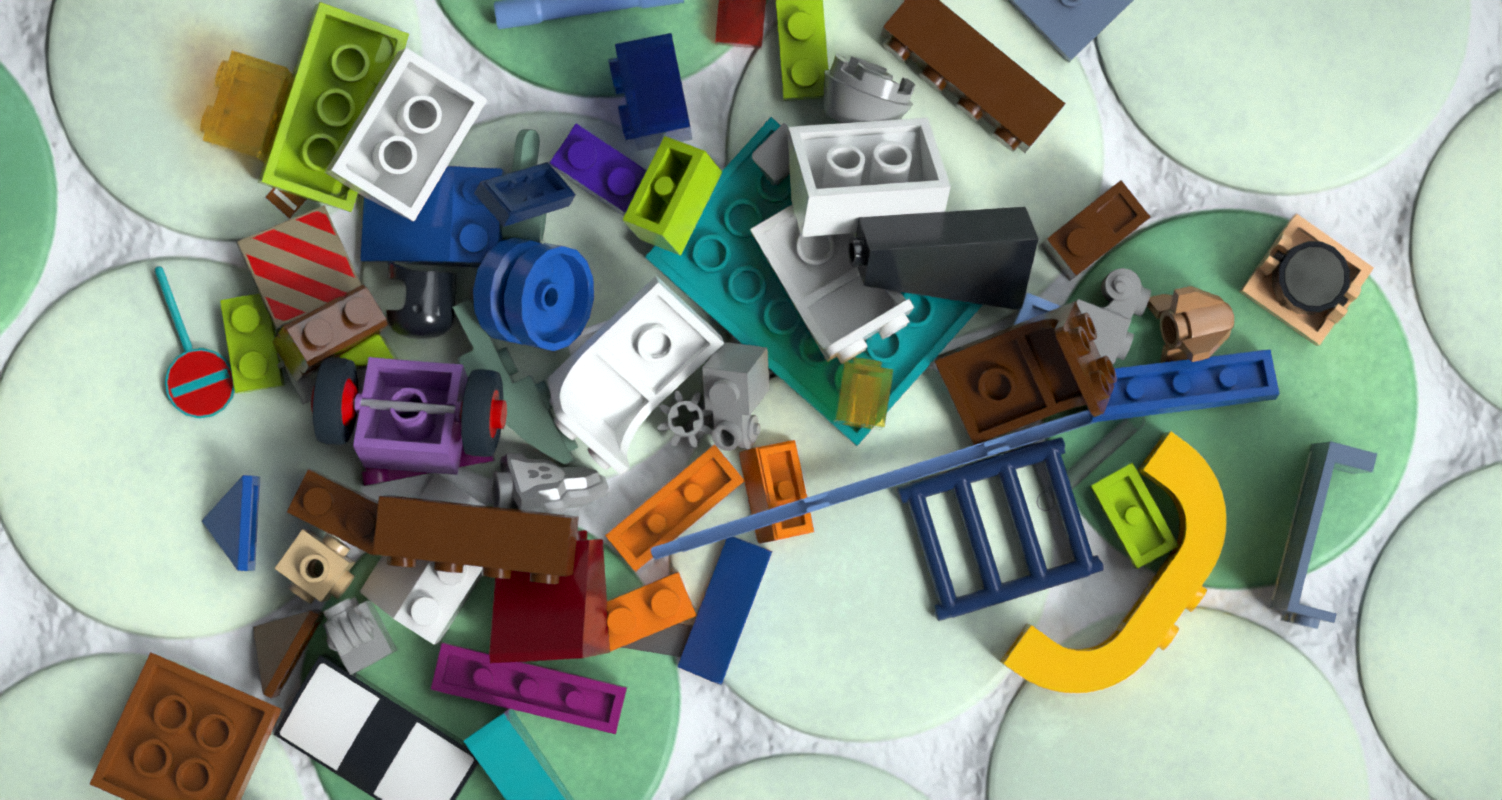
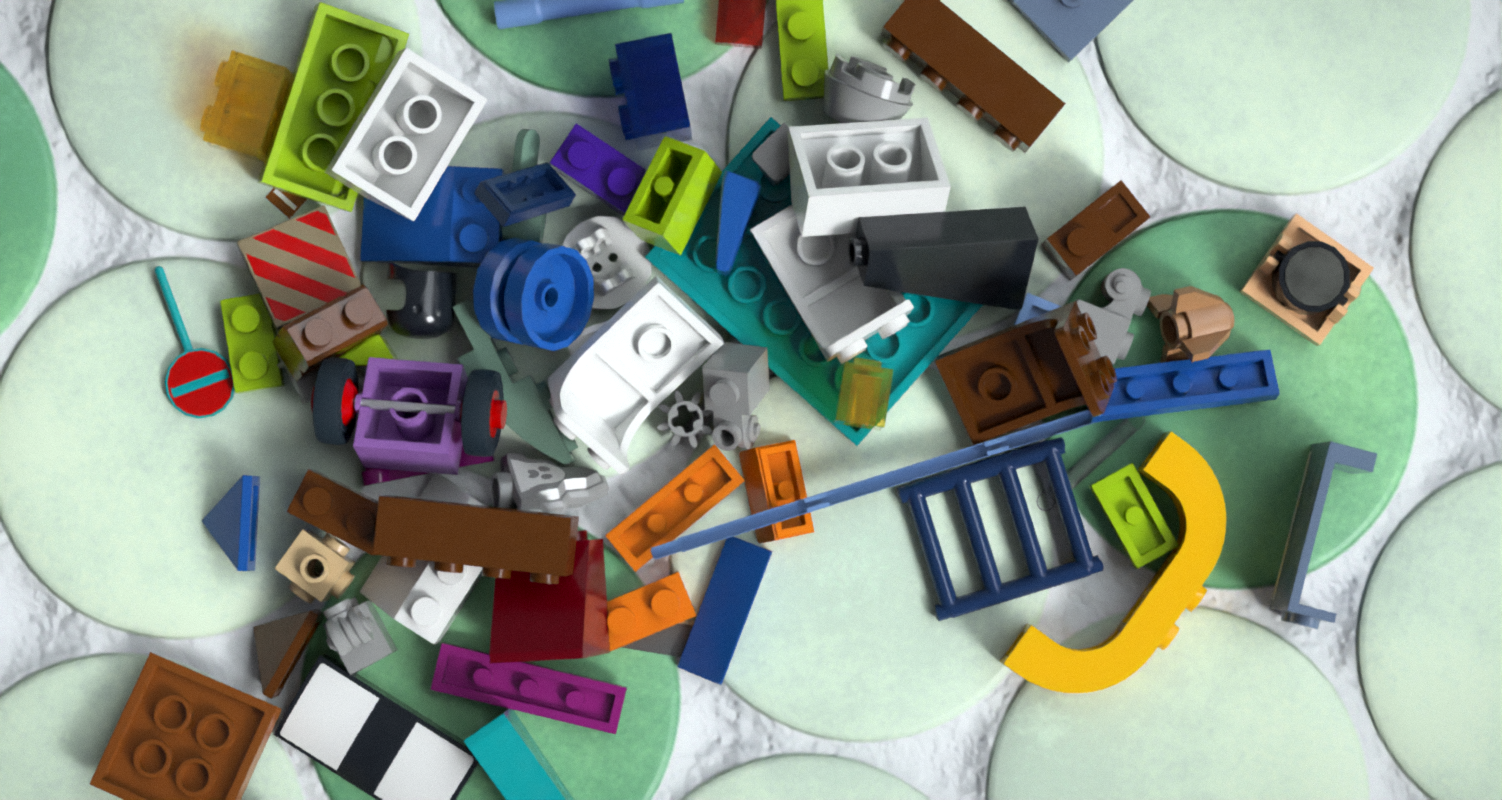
(617, 280): none -> white plate
(736, 208): none -> blue slope

